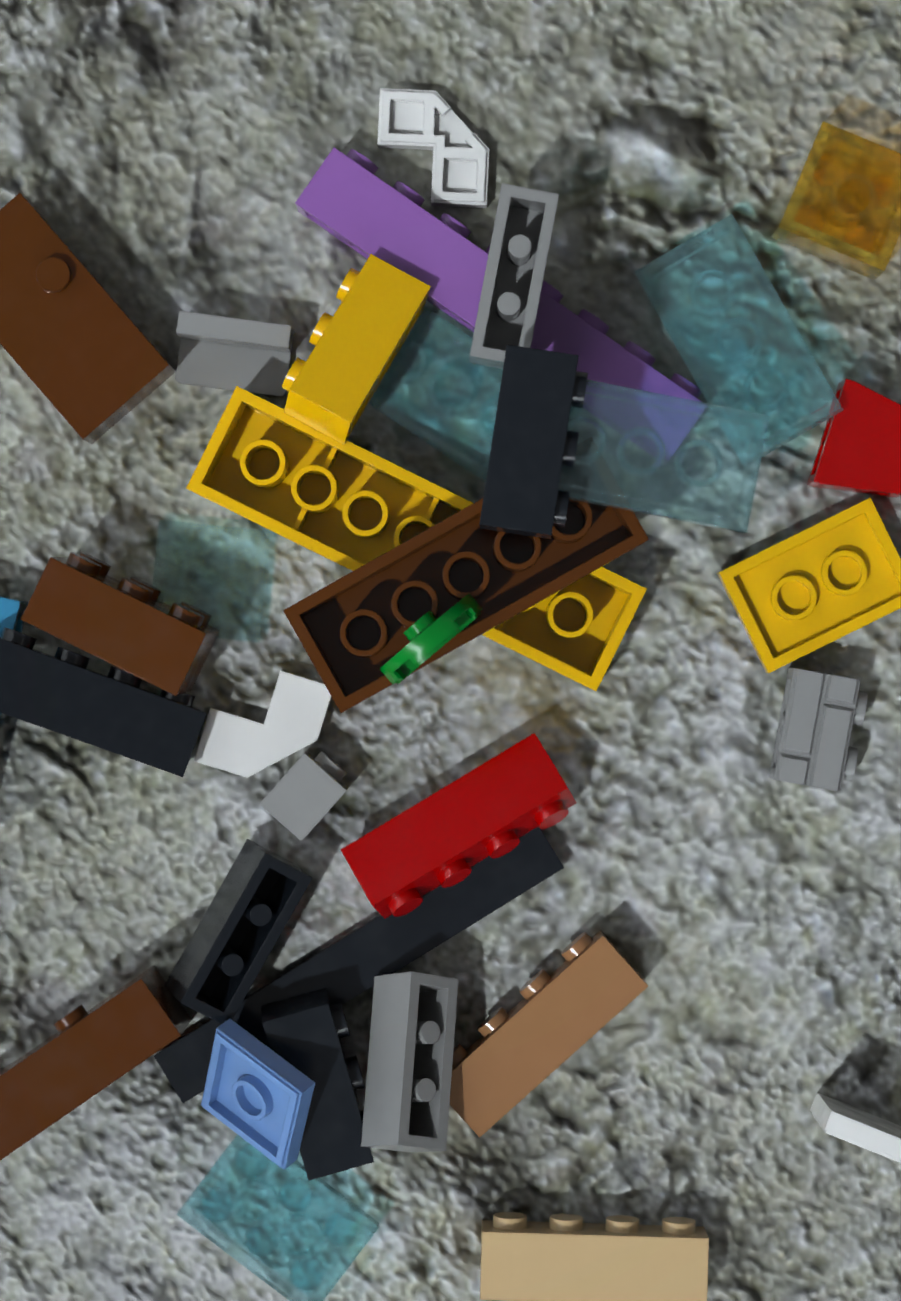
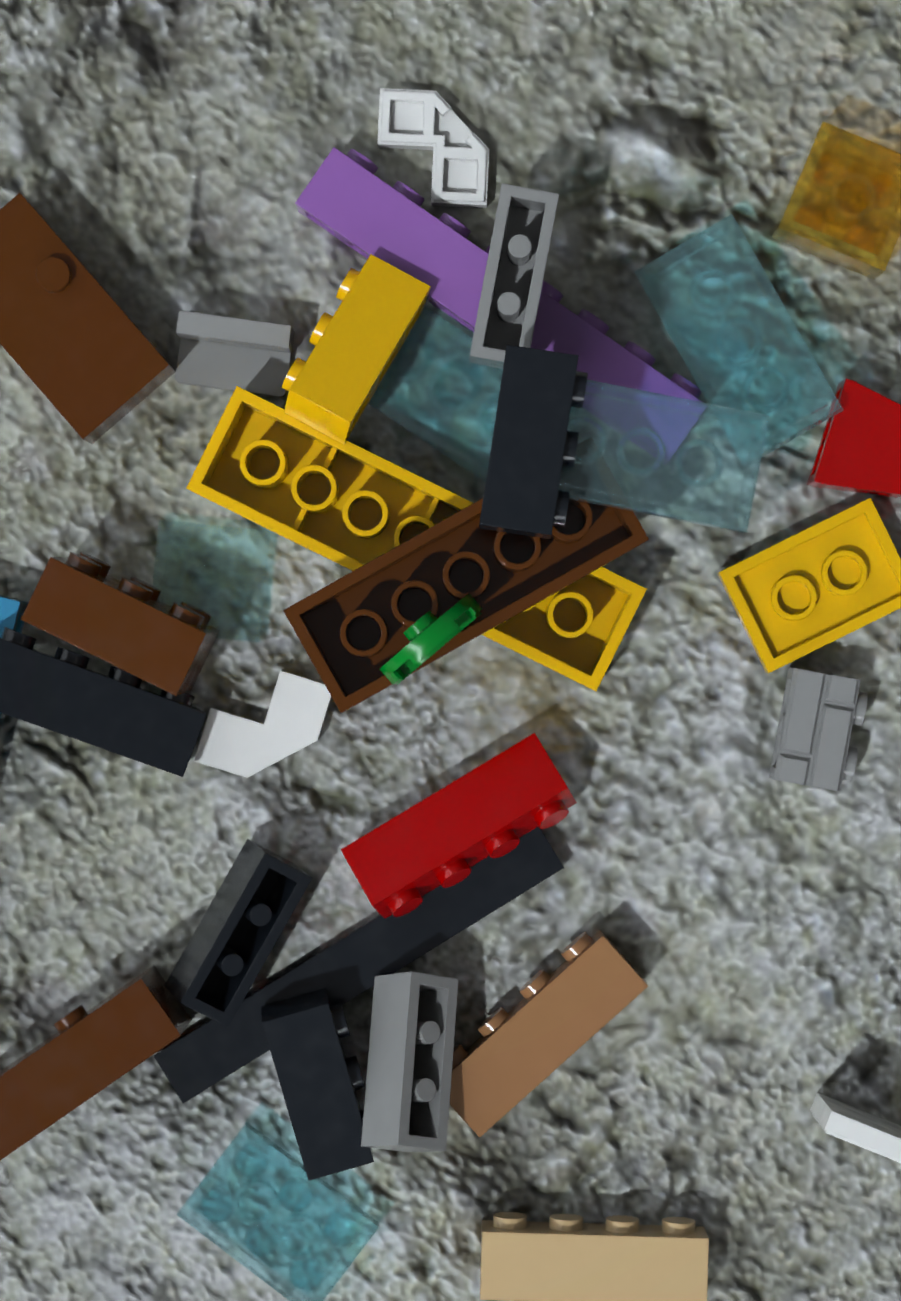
(257, 1094): medium blue tile -> none
(306, 793): light grey brick -> none

